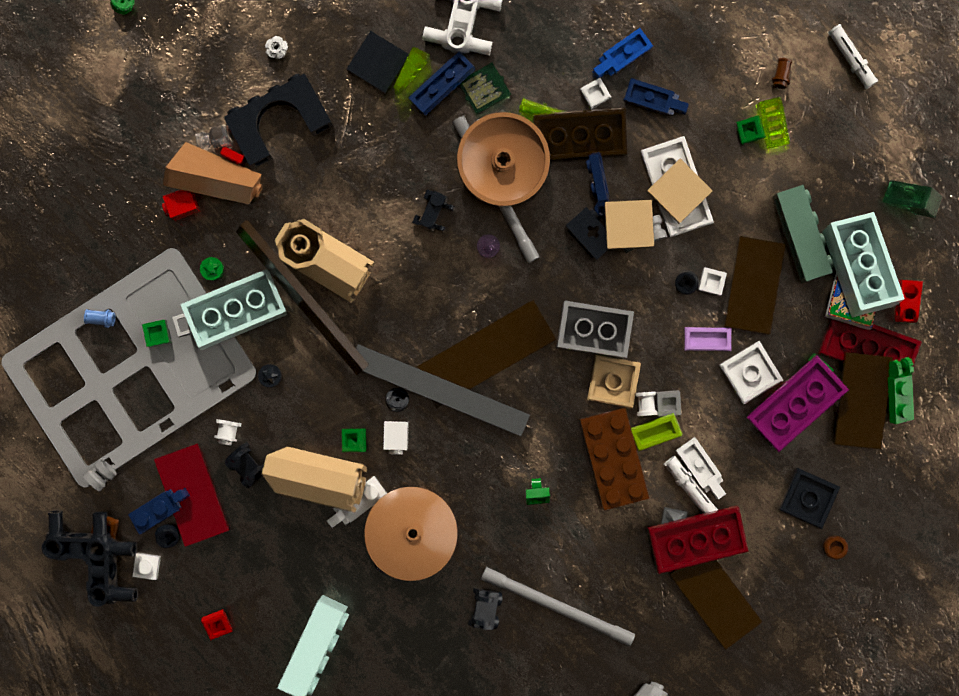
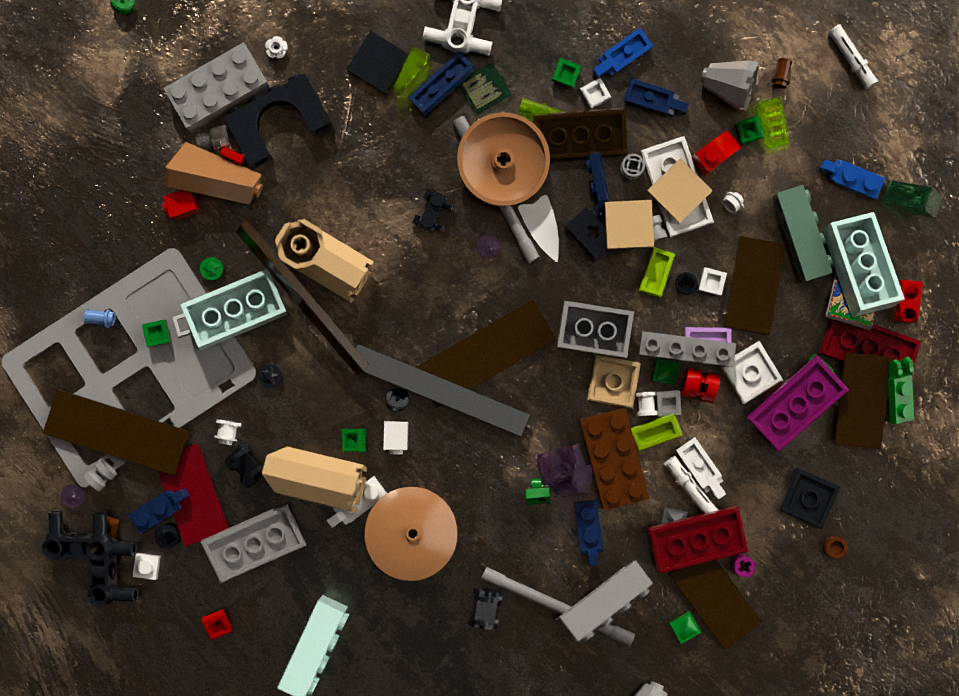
(73, 495): none -> clear purple tile
(116, 432): none -> dark brown tile
(216, 87): none -> light grey brick
(253, 542): none -> light grey tile
(542, 225): none -> white sticker
(564, 470): none -> clear purple brick
(566, 73): none -> green plate
(589, 529): none -> dark blue hinge
(604, 601): none -> light grey brick
(630, 170): none -> light grey wheel
(656, 272): none -> lime tile
(665, 371): none -> green tile
(685, 627): none -> green tile
(687, 349): none -> light grey brick
(692, 381): none -> red wheel
(715, 152): none -> red slope
(731, 81): none -> light grey cone
(733, 202): none -> white plate
(735, 565): none -> magenta bush
(853, 178): none -> blue hinge

